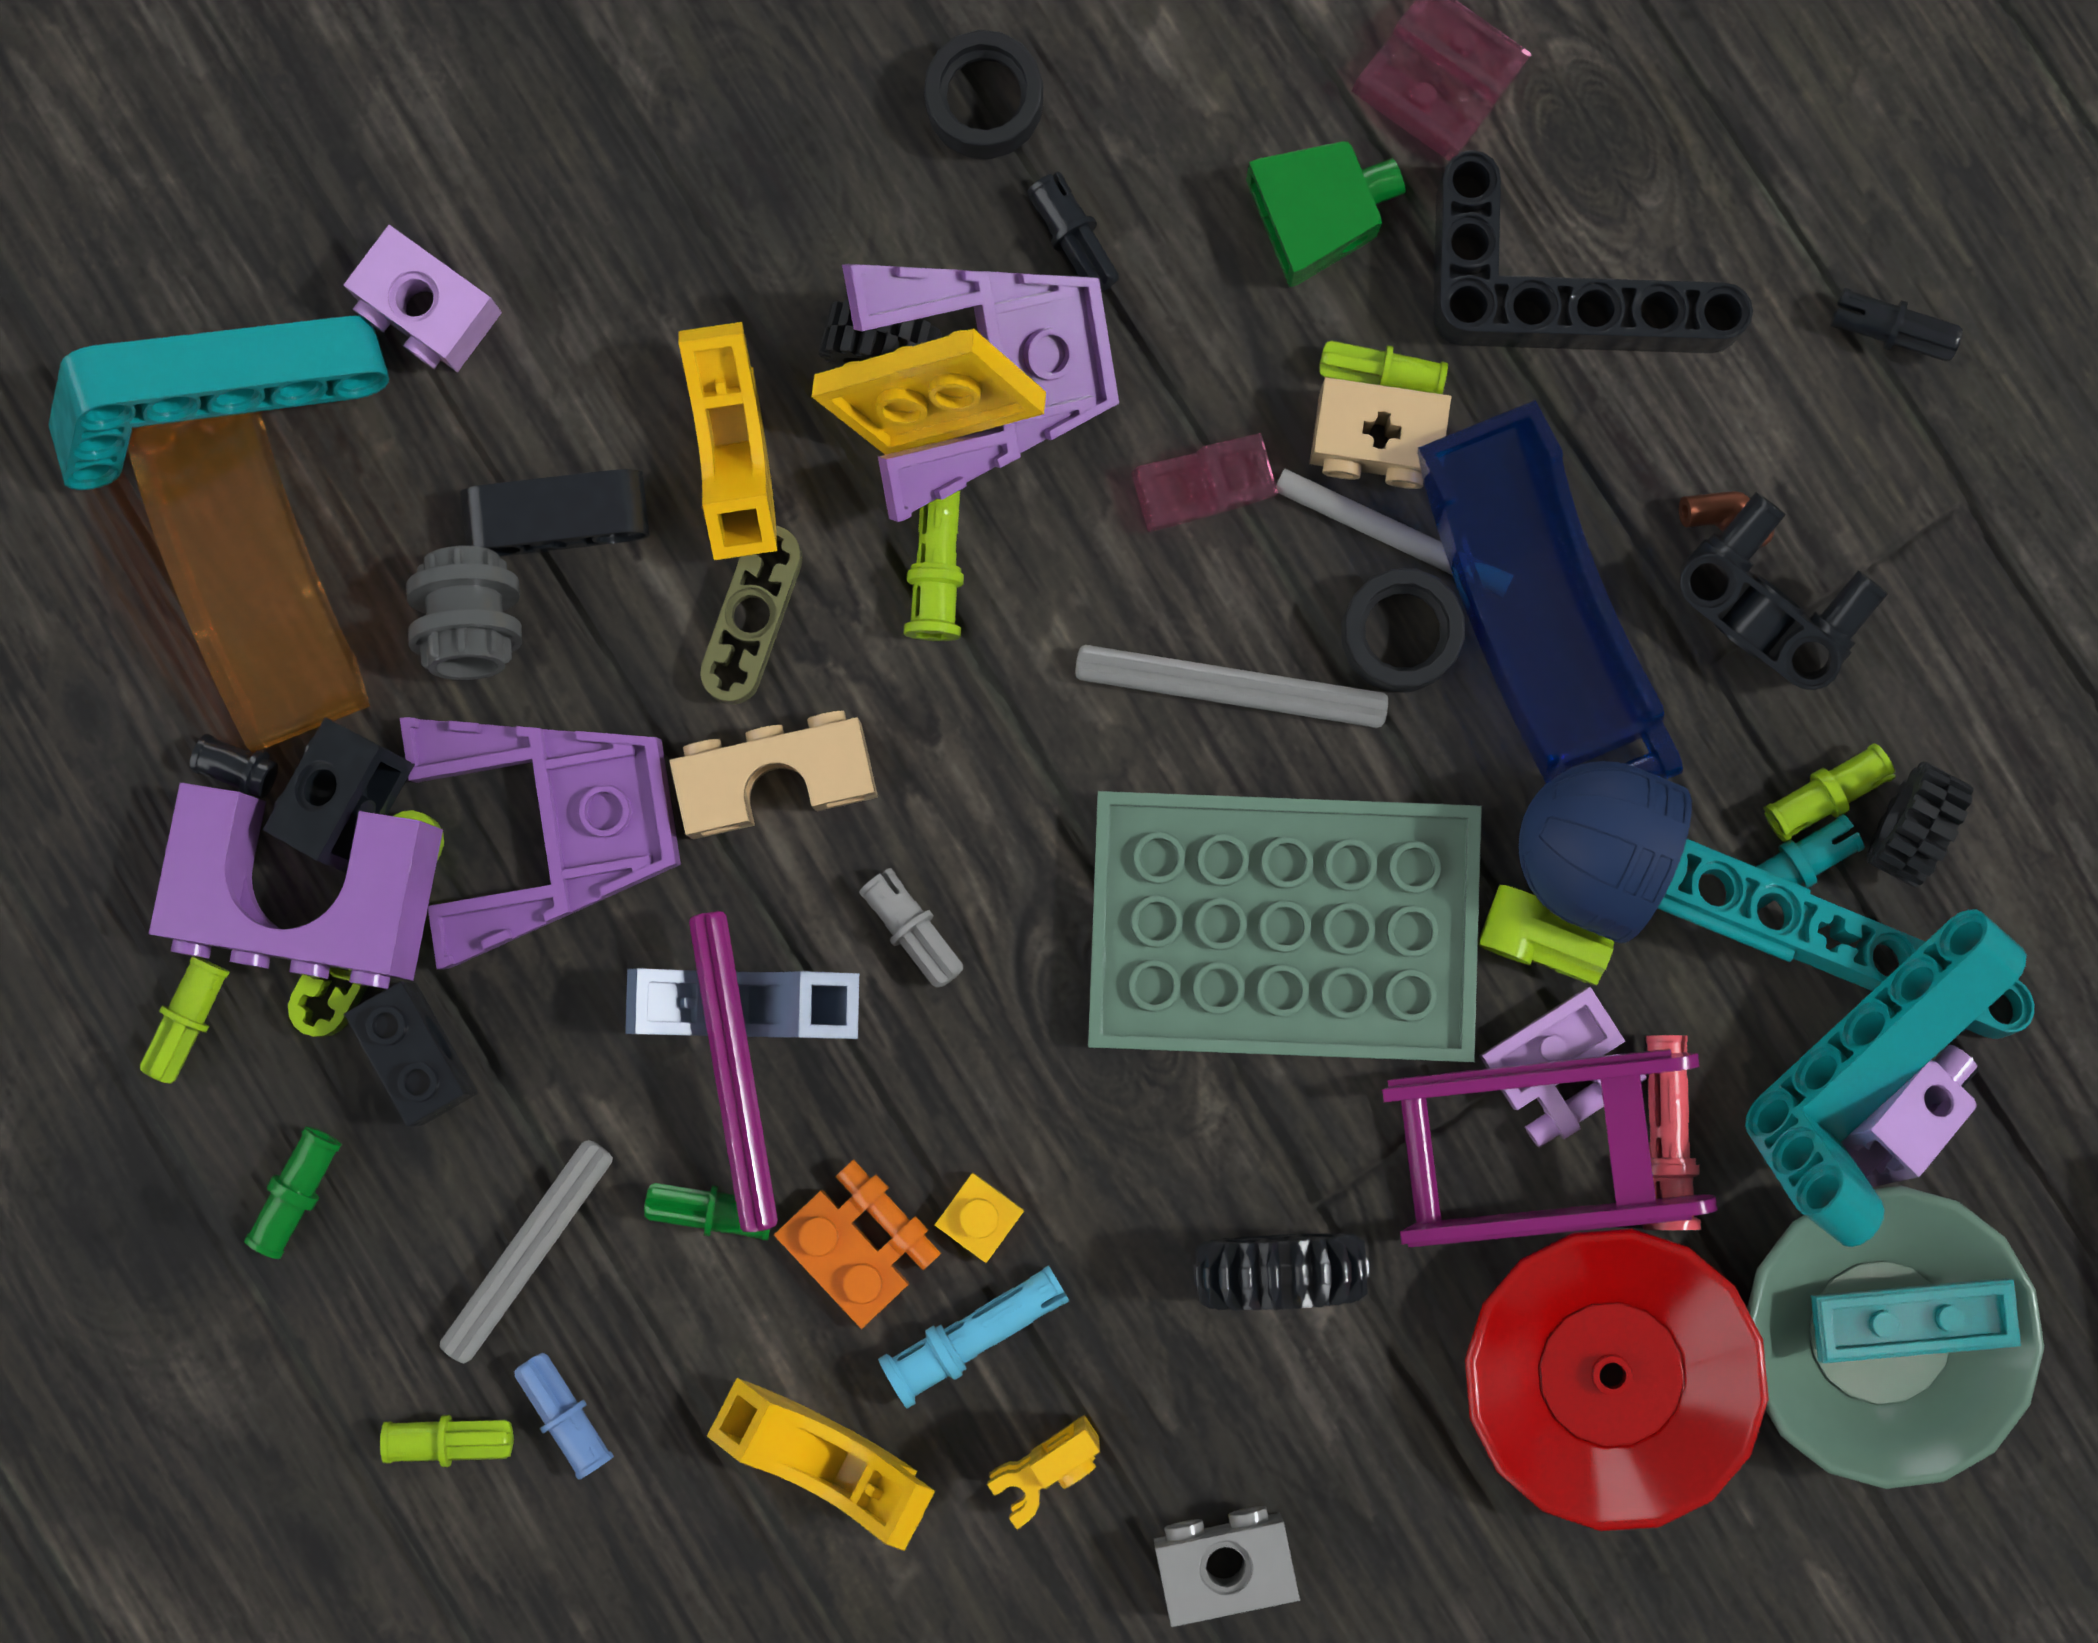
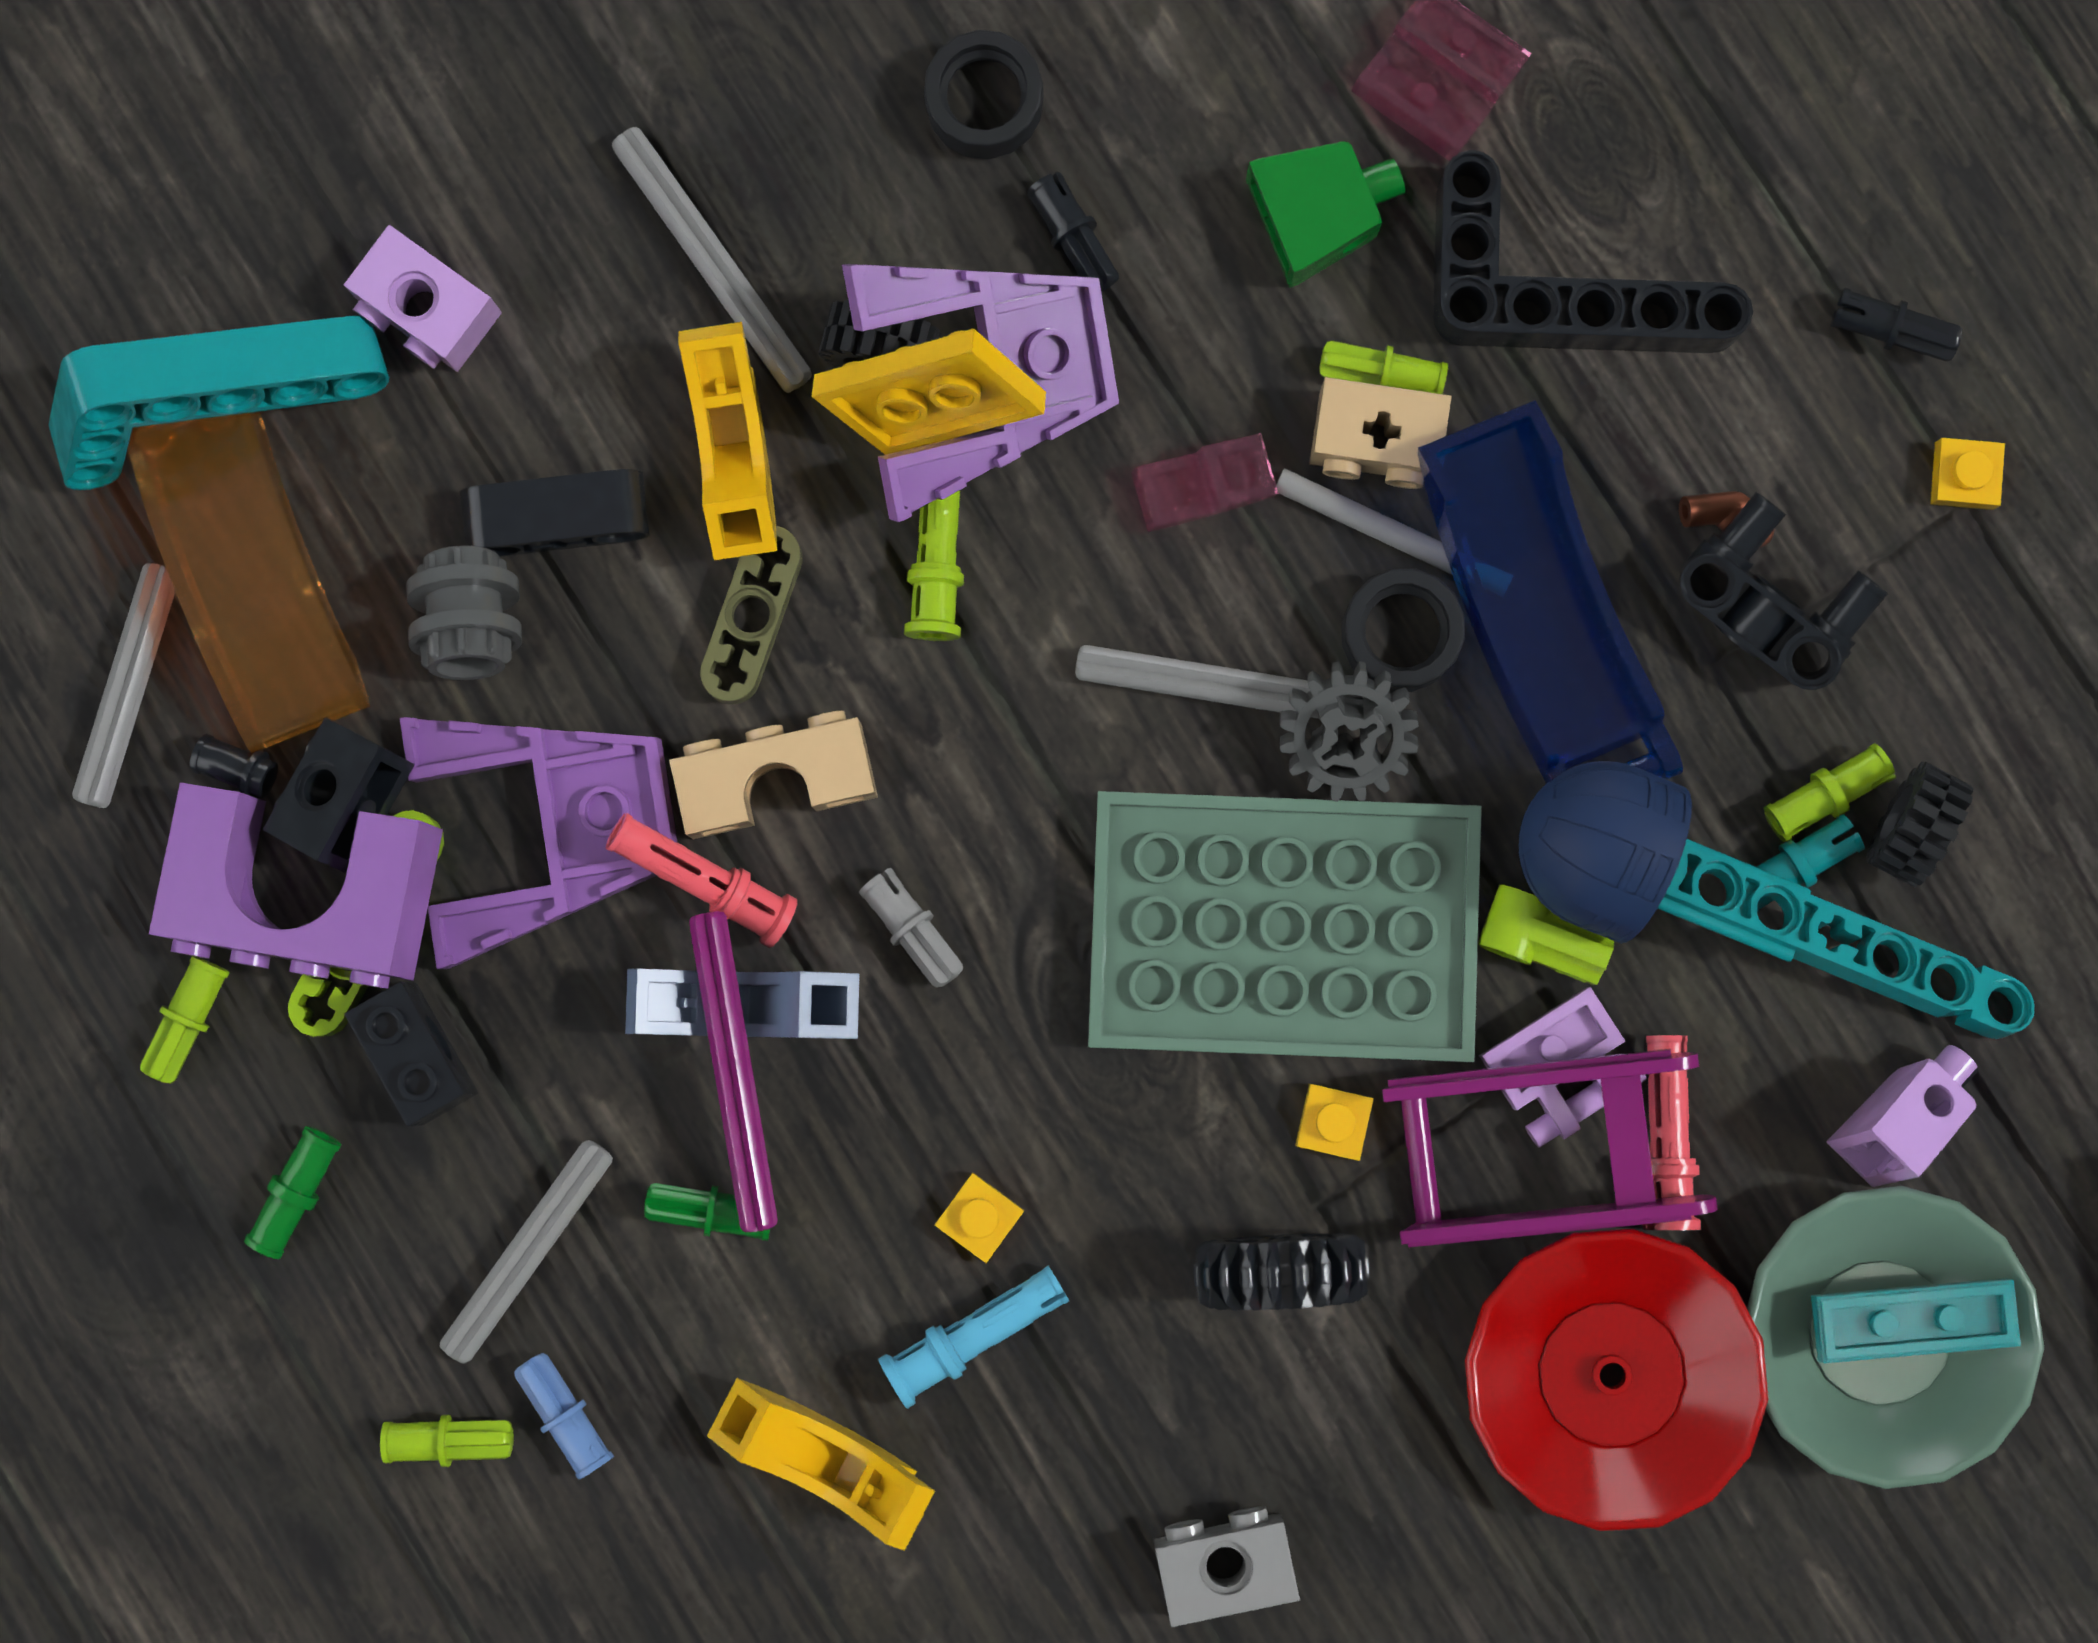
(125, 687): none -> light grey axle
(711, 259): none -> light grey axle
(722, 889): none -> coral pin
(843, 1257): orange plate -> none
(1062, 1457): yellow plate -> none
(1334, 1122): none -> yellow plate
(1361, 753): none -> dark grey gear
(1867, 1060): teal beam -> none
(1967, 473): none -> yellow plate

